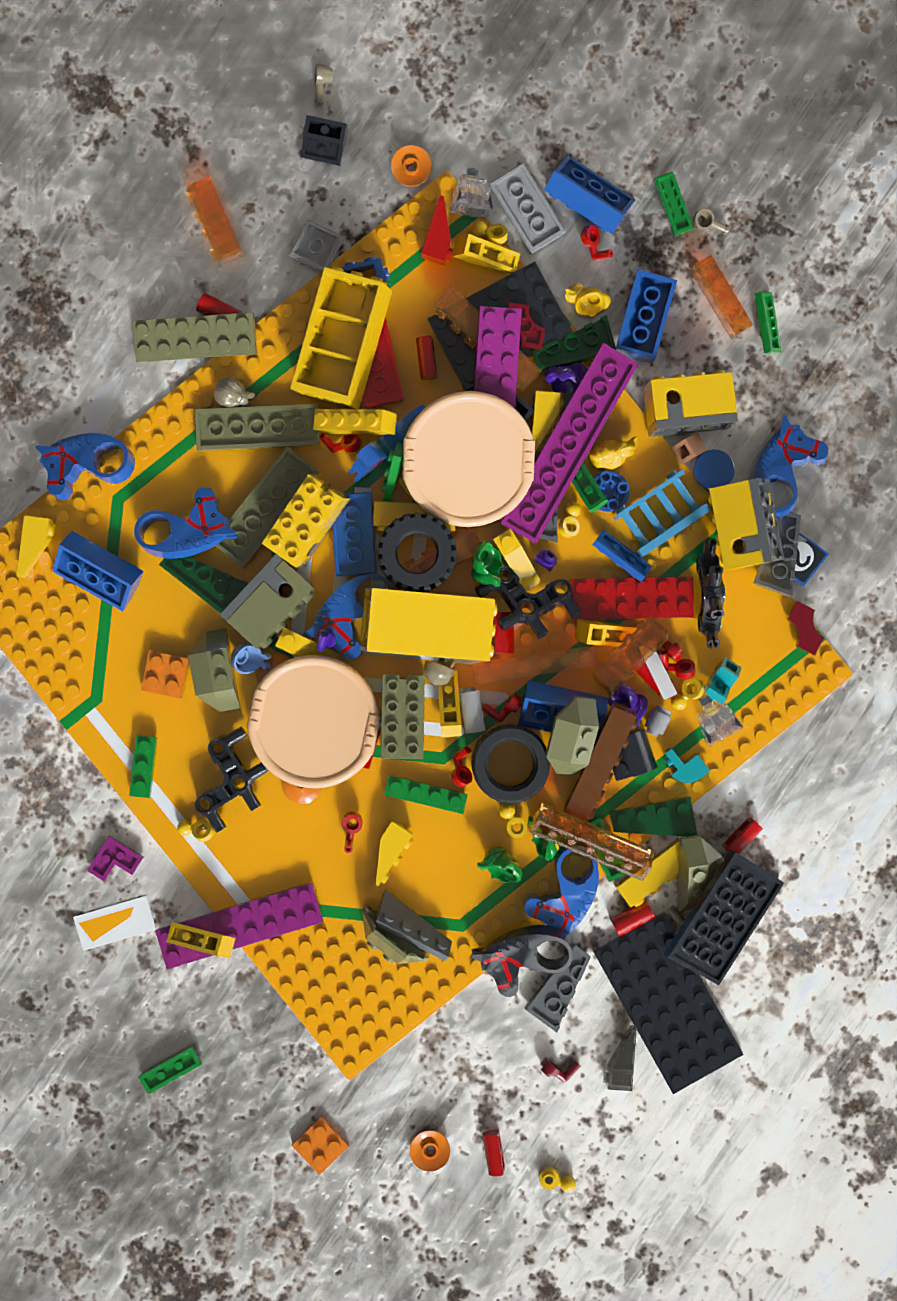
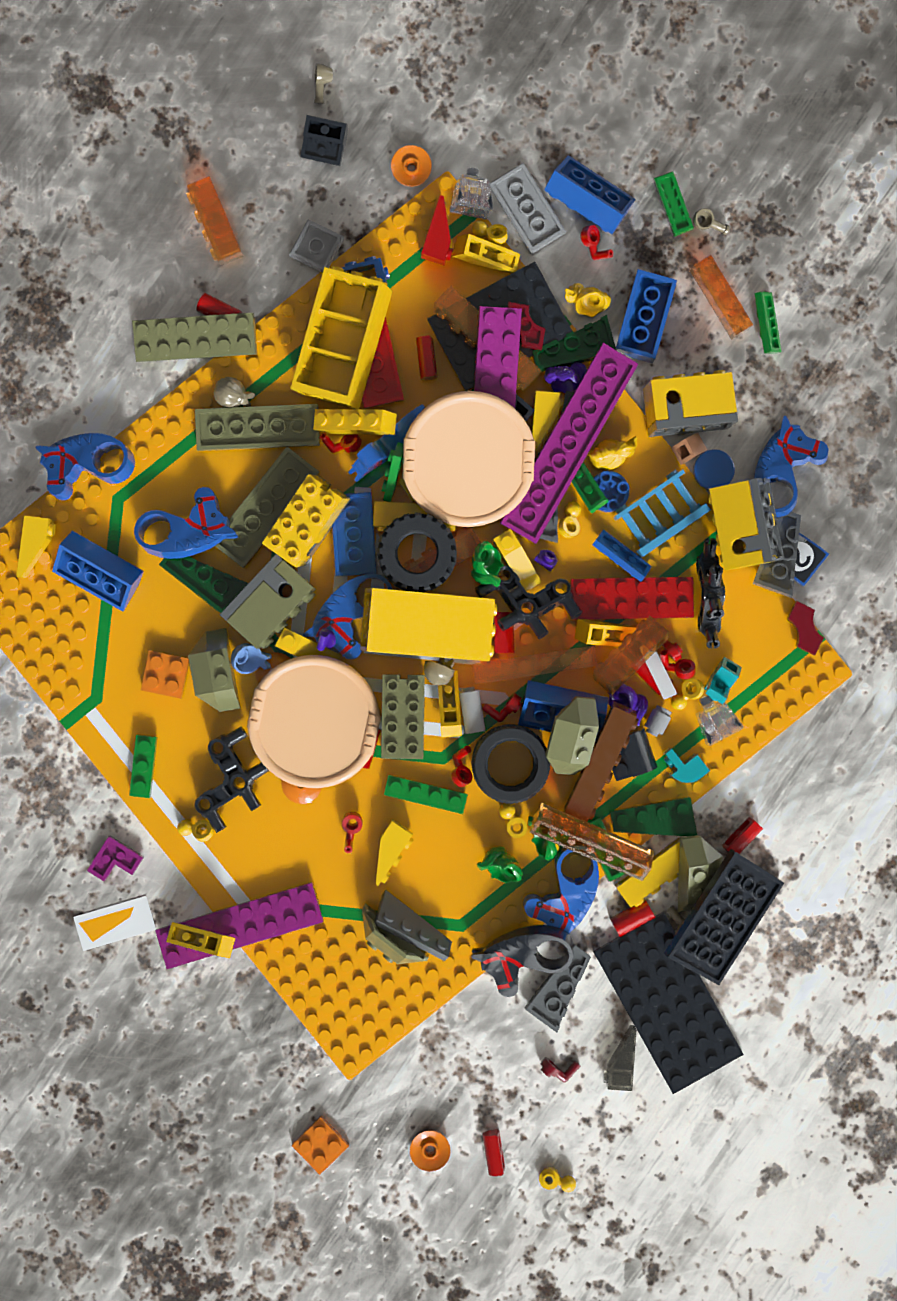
(170, 1070): green plate -> none

